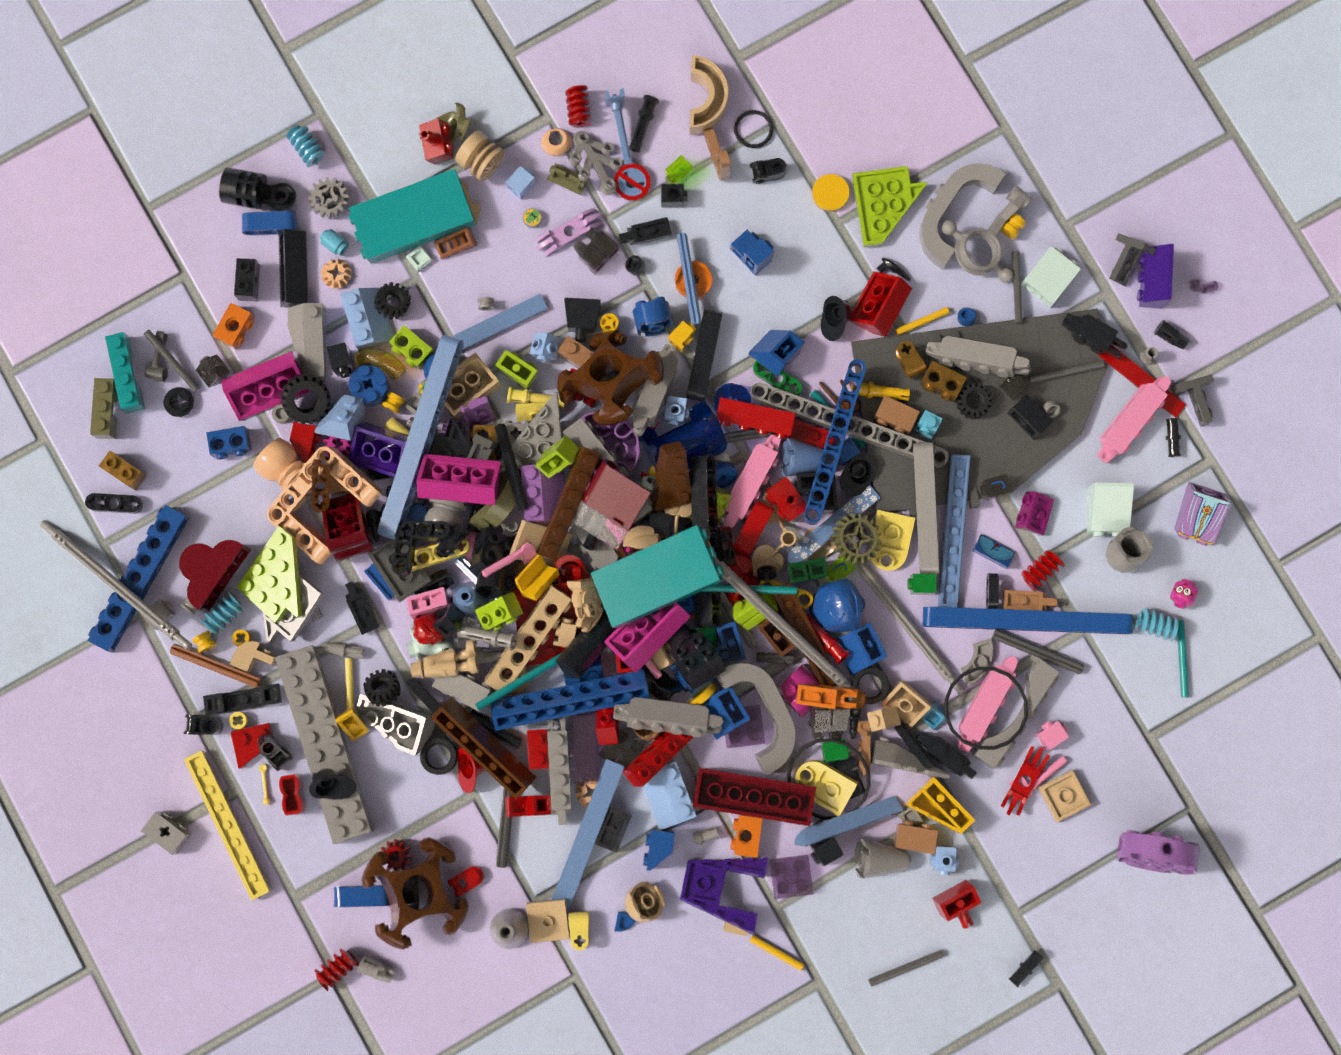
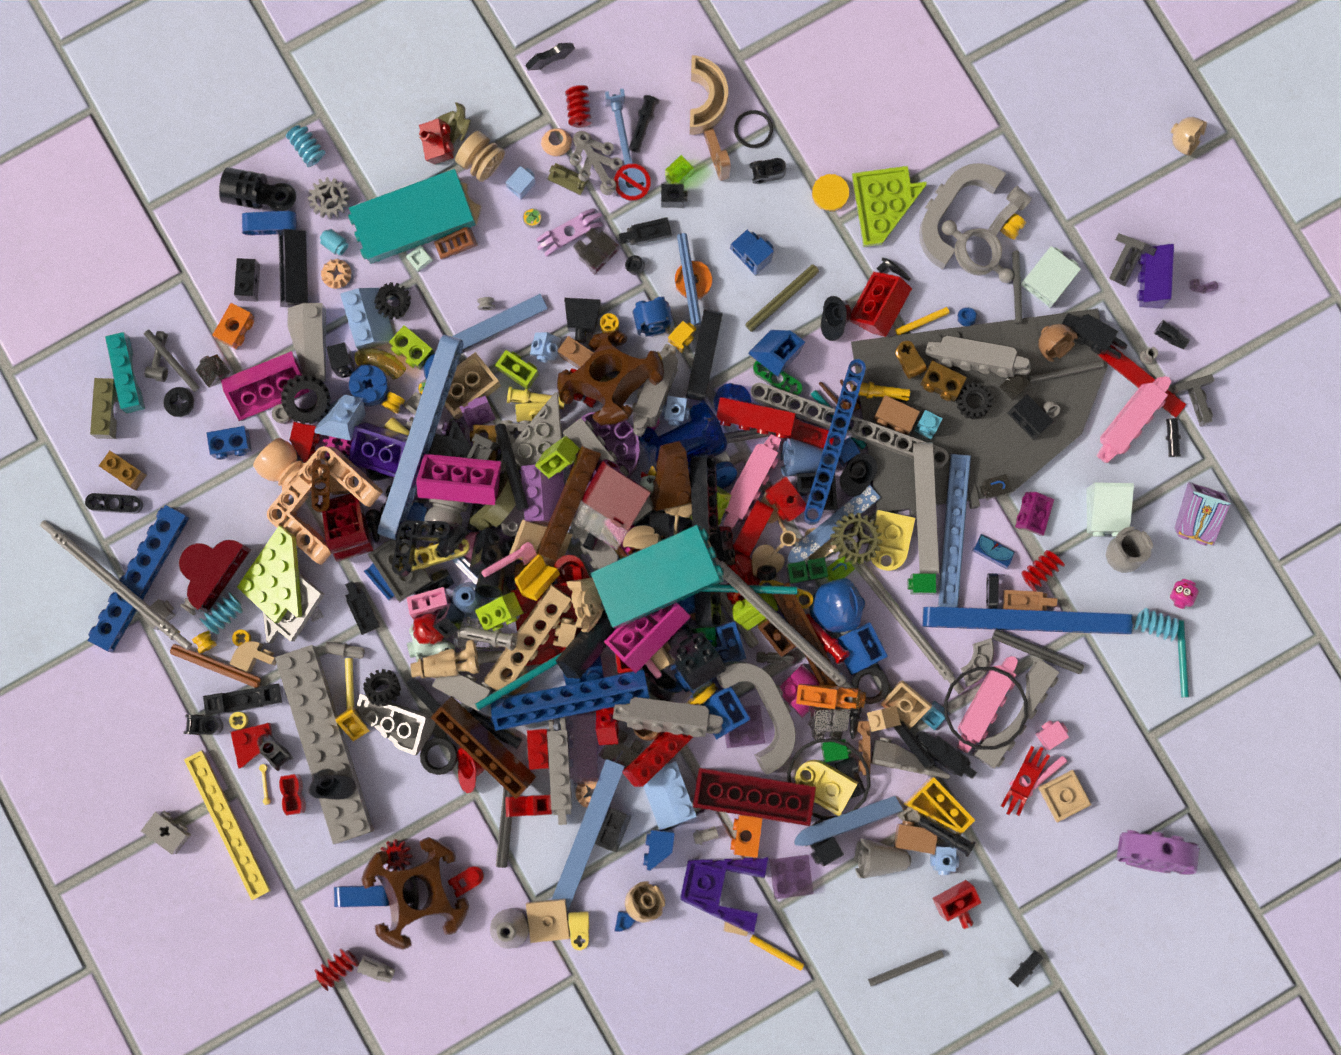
(556, 53): none -> black tile
(781, 298): none -> olive axle
(955, 840): none -> black pin
(1056, 341): none -> medium nougat cylinder
(1187, 134): none -> tan cylinder

